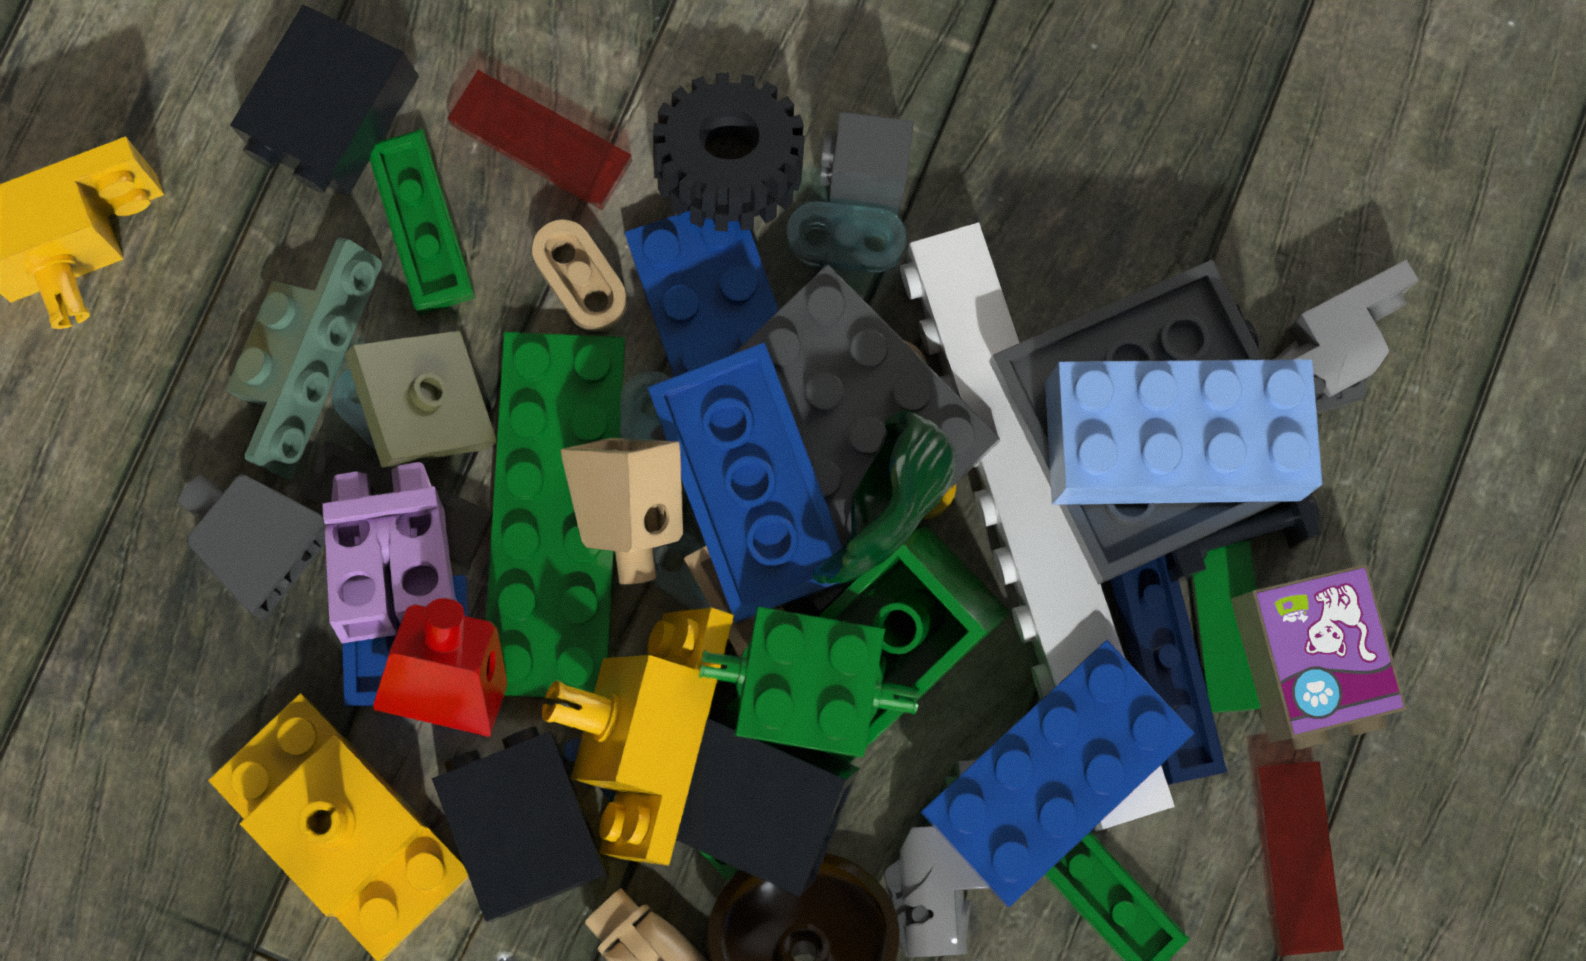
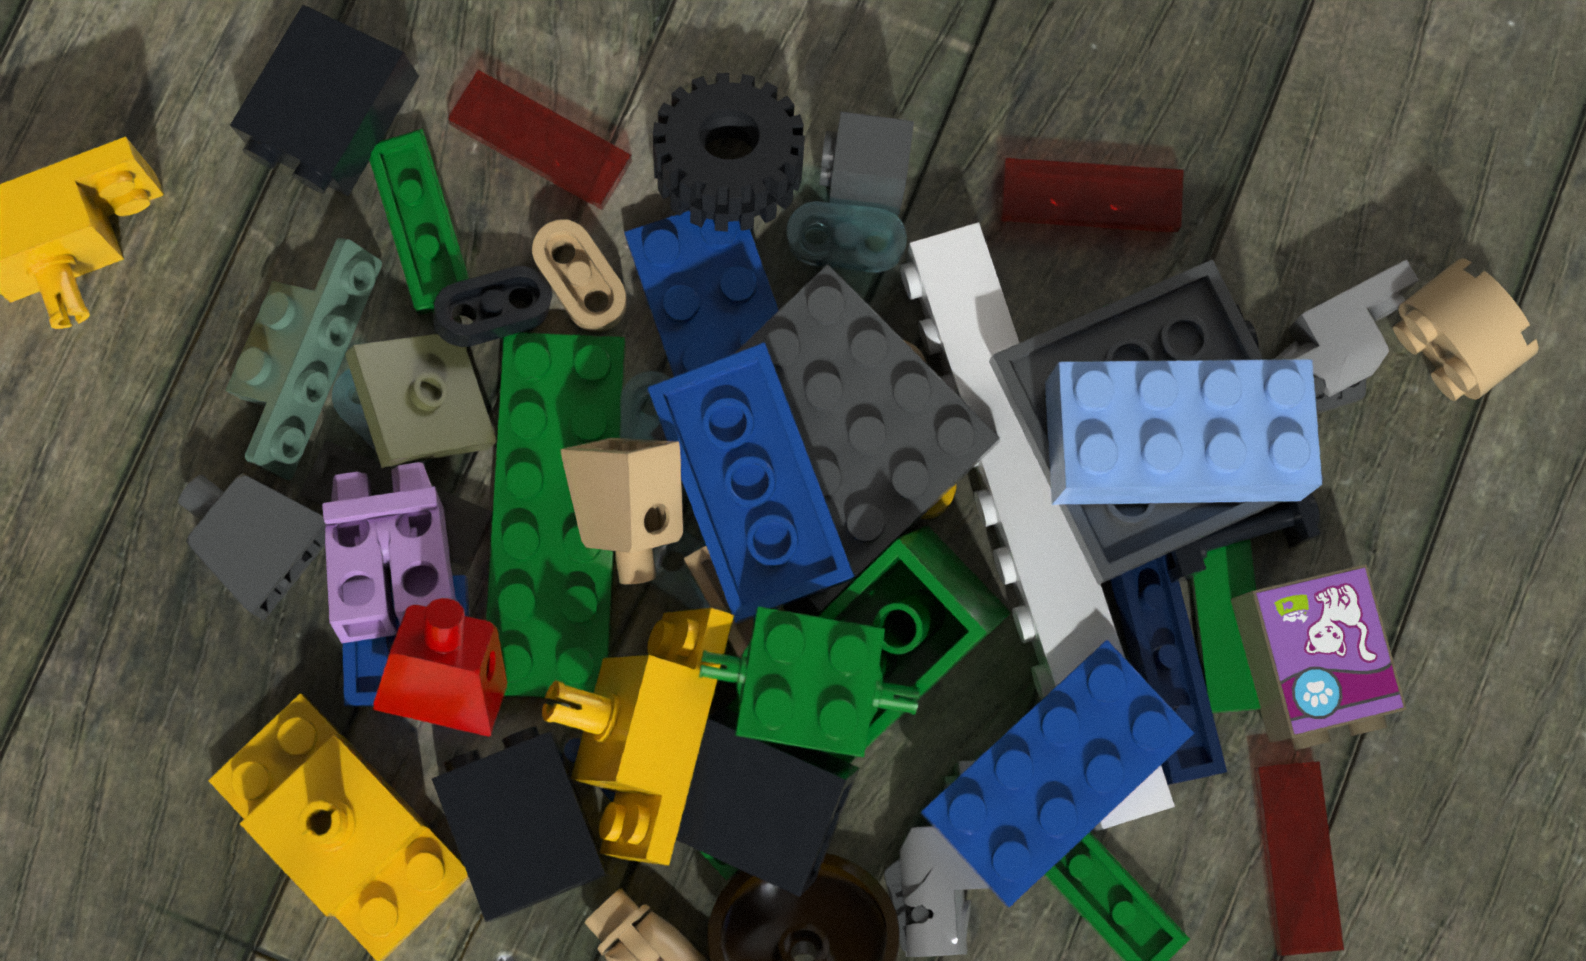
(488, 305): none -> black plate
(893, 496): dark green hair -> none
(1092, 195): none -> clear red tile
(1465, 330): none -> tan brick

